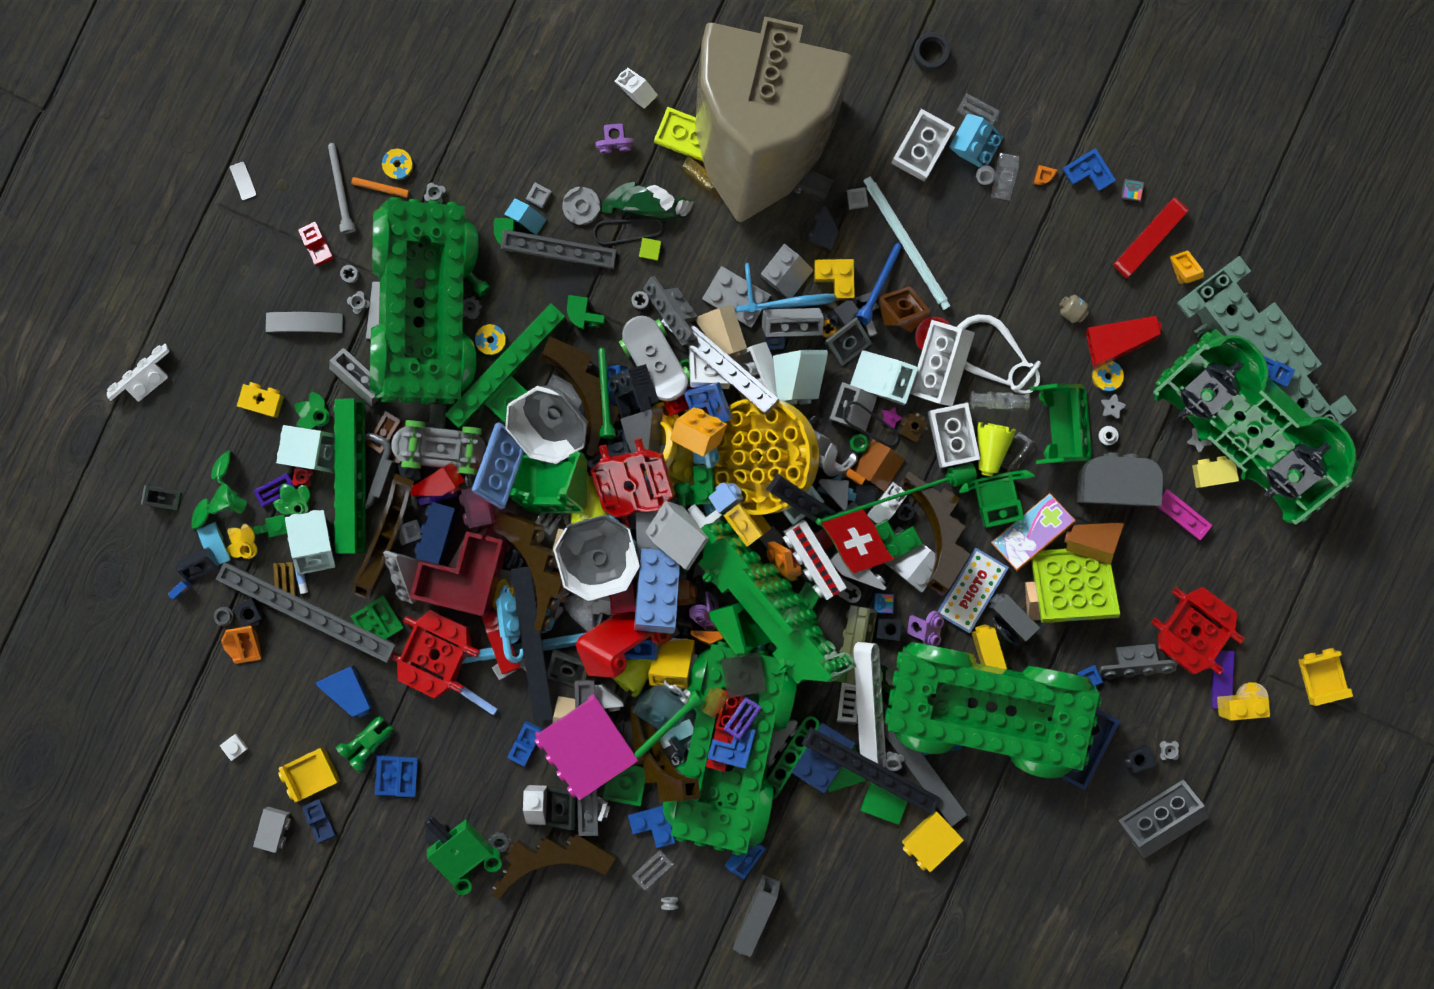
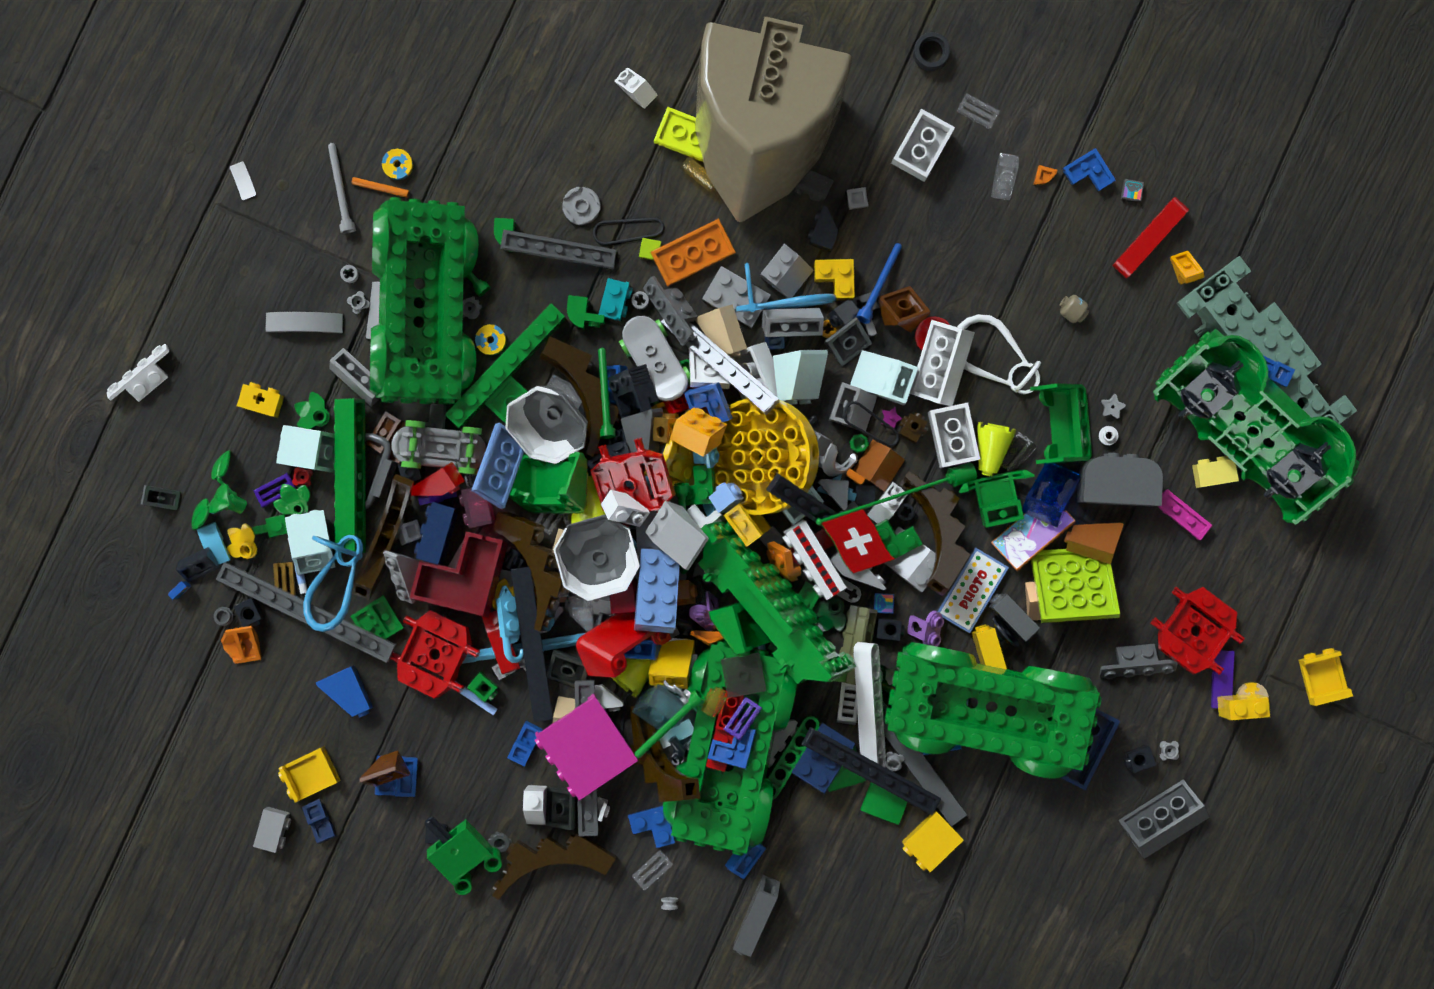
(233, 747): white plate -> none
(316, 244): slope -> none
(339, 547): none -> dark azure animal
(367, 738): green piece -> none
(385, 769): none -> reddish brown slope
(431, 188): light grey plate -> none
(476, 687): none -> green brick
(525, 216): medium azure slope -> none
(538, 195): light grey tile -> none
(615, 299): none -> teal bracket
(622, 143): medium lavender bracket -> none
(624, 509): none -> white slope
(626, 786): green plate -> none
(646, 201): dark green animal -> none
(665, 423): none -> pearl gold bracket
(693, 252): none -> orange tile
(828, 617): none -> dark green plate
(907, 243): light aqua piece -> none
(976, 140): medium azure slope -> none
(985, 175): light grey plate -> none
(996, 400): clear piece -> none
(1051, 494): none -> clear blue slope
(1092, 673): blue tile -> none
(1116, 377): yellow piece -> none
(1118, 339): red slope -> none
(1198, 444): light grey plate -> none

